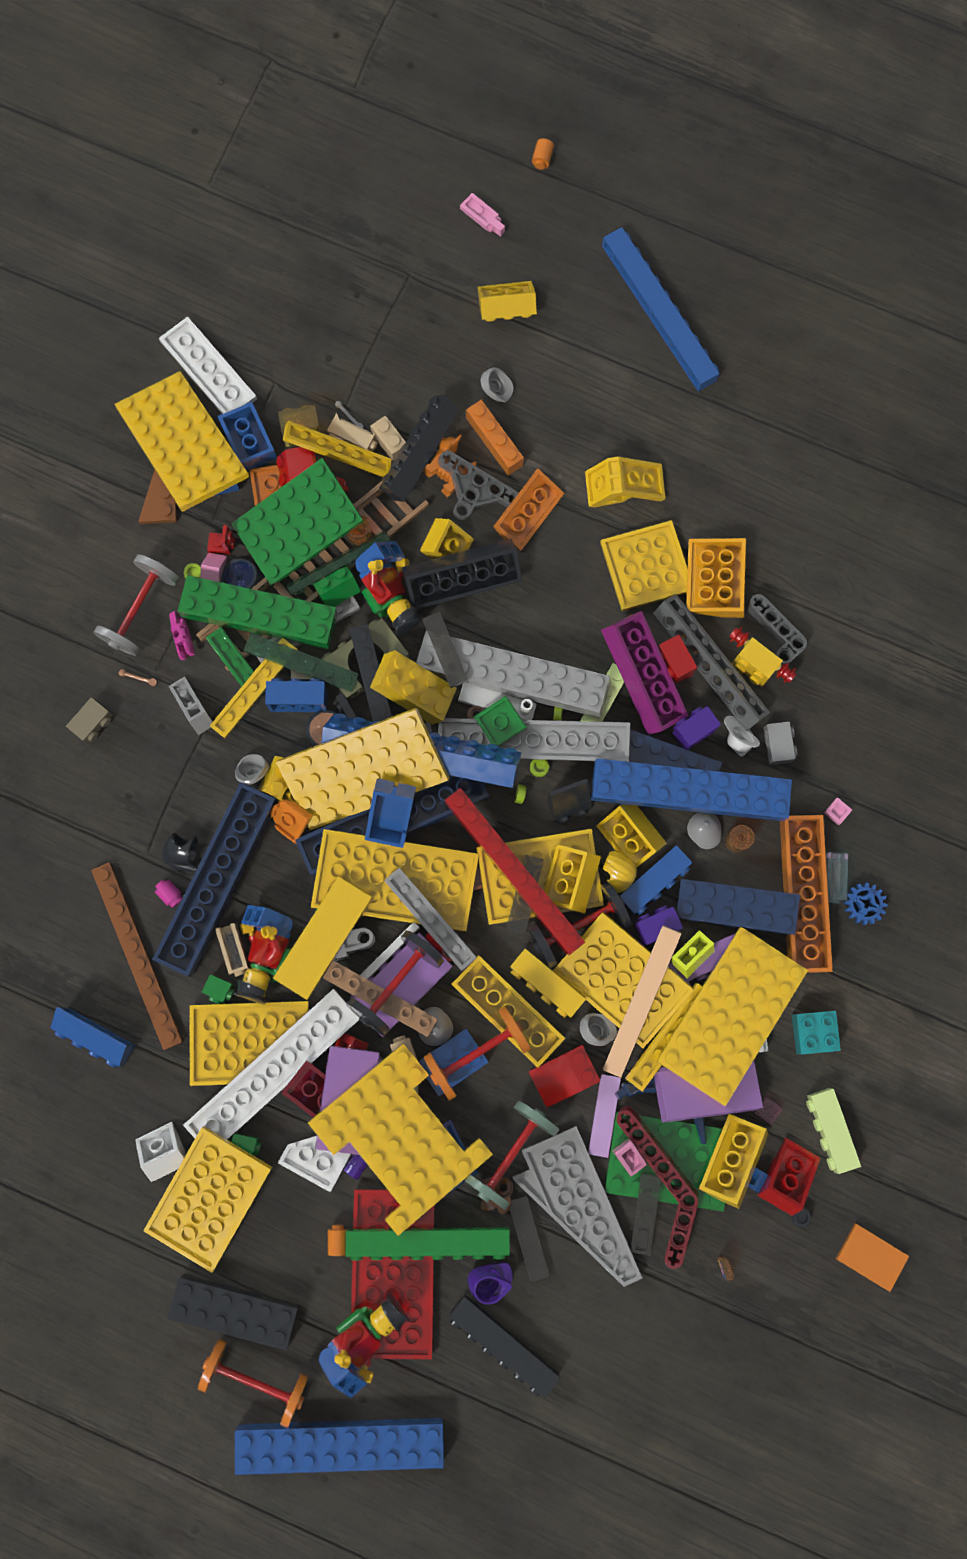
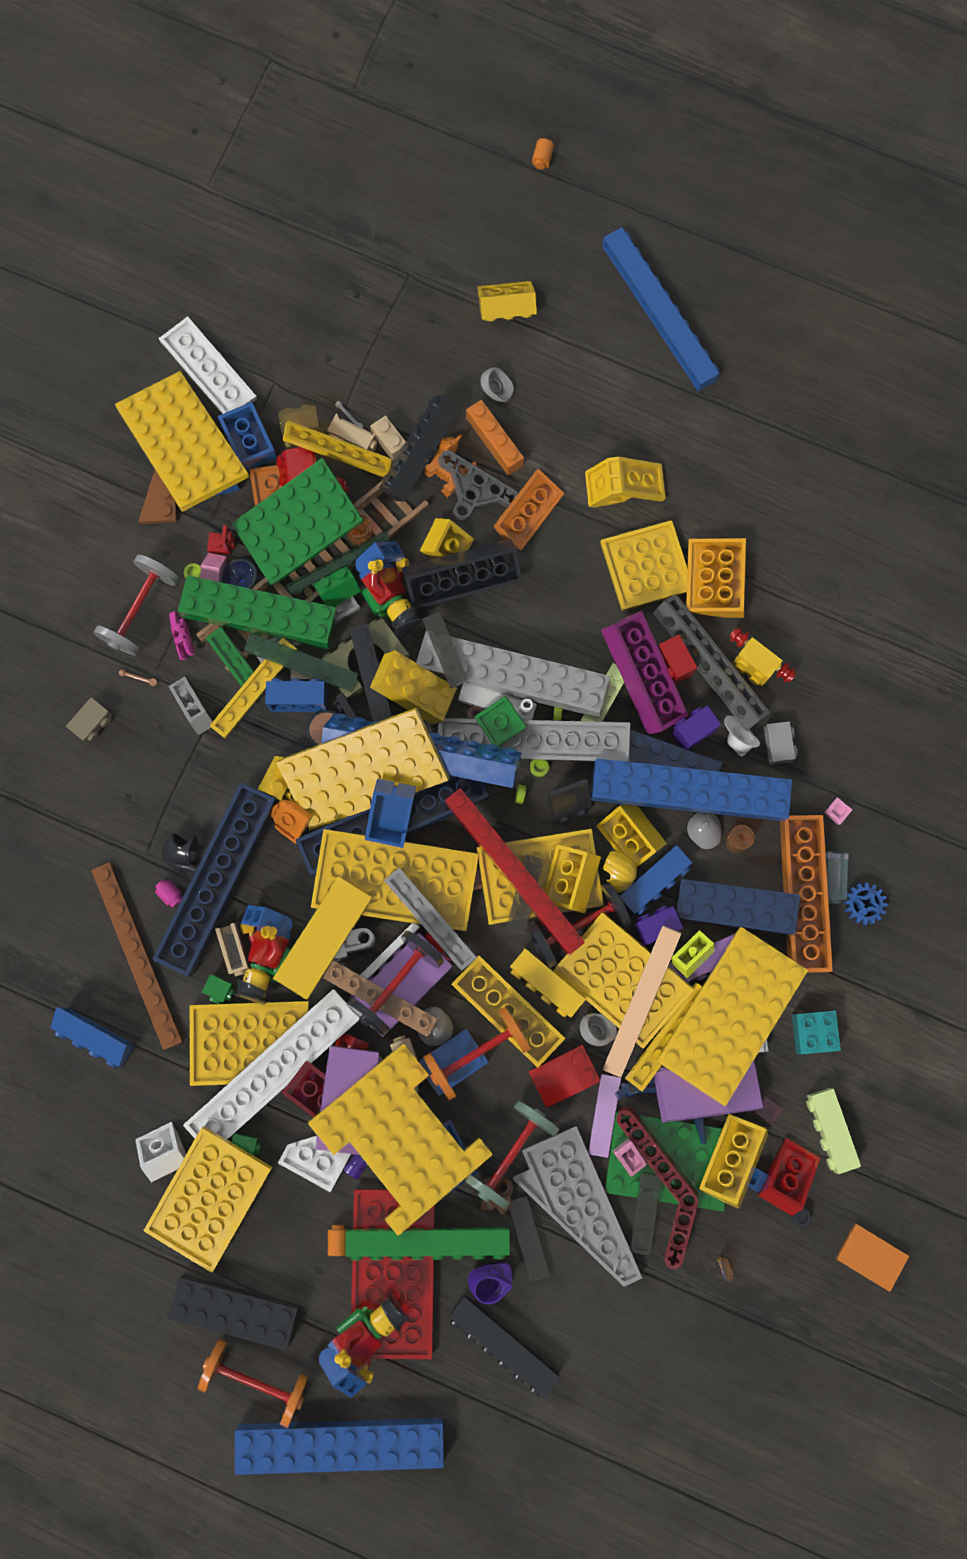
(251, 769): light grey hat -> none
(482, 214): bright pink hinge -> none
(780, 621): dark grey beam -> none

